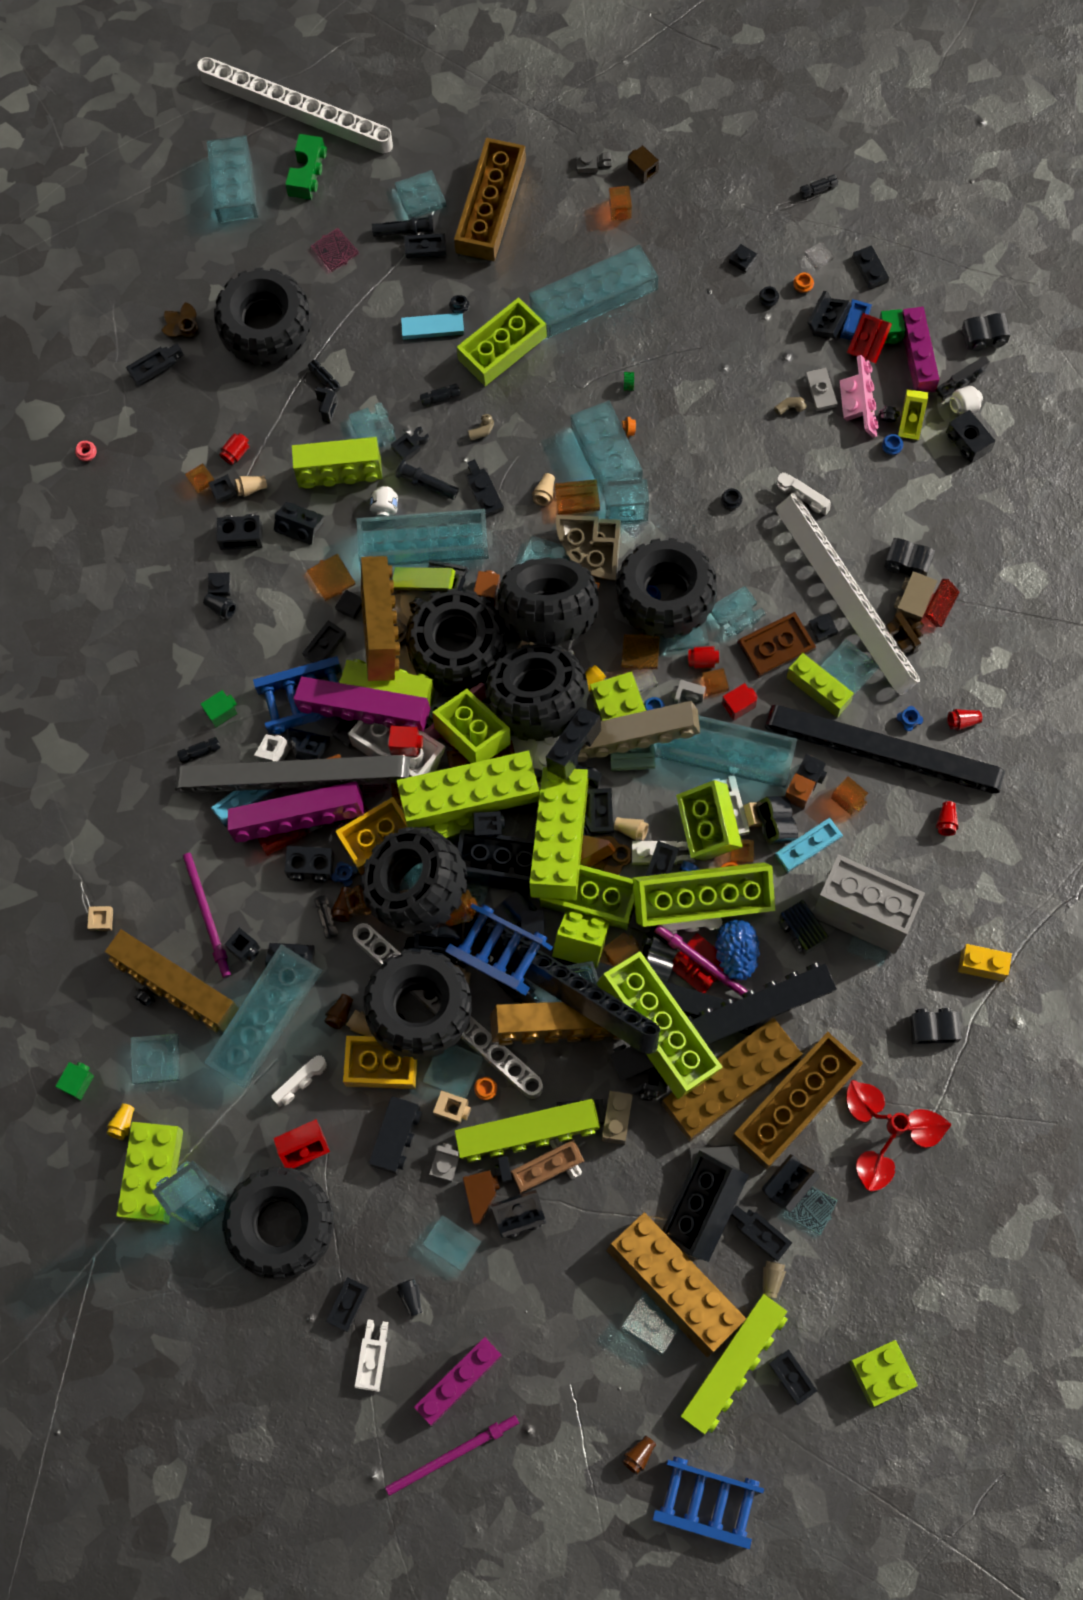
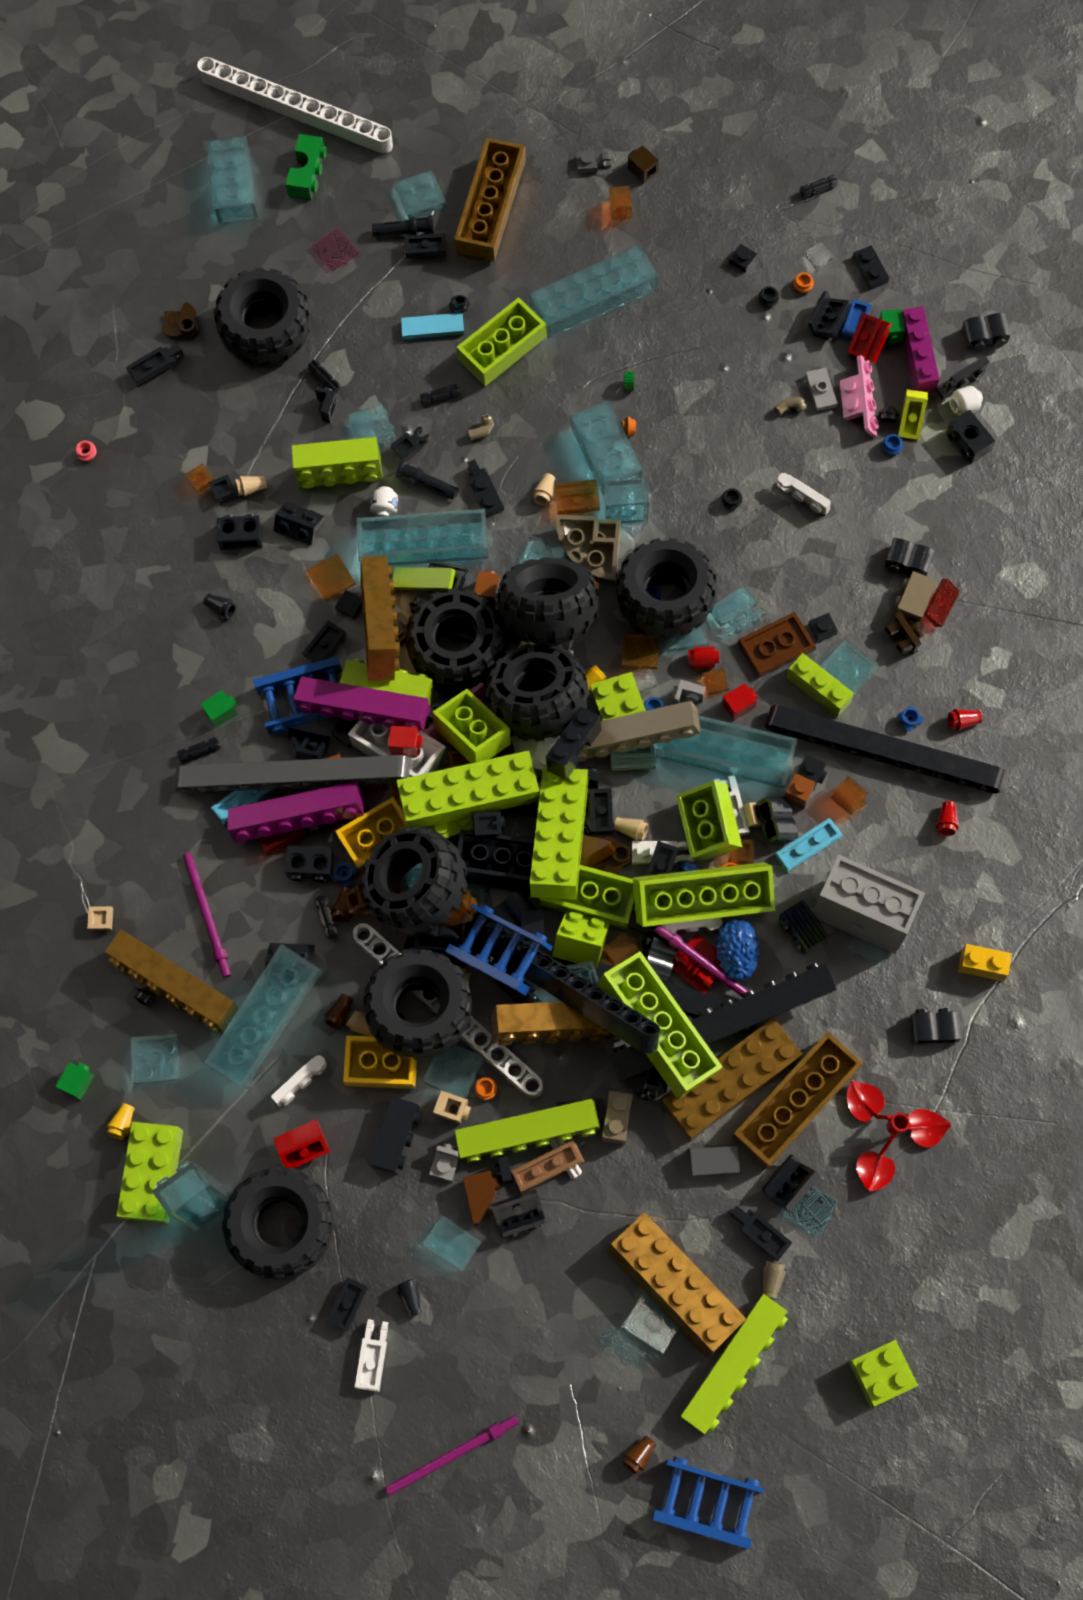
(219, 583): black plate -> none
(234, 448): red brick -> none
(242, 946): black brick -> none
(272, 749): white brick -> none
(458, 1381): magenta brick -> none
(704, 1205): black slope -> none
(793, 1377): black plate -> none
(847, 594): white beam -> none

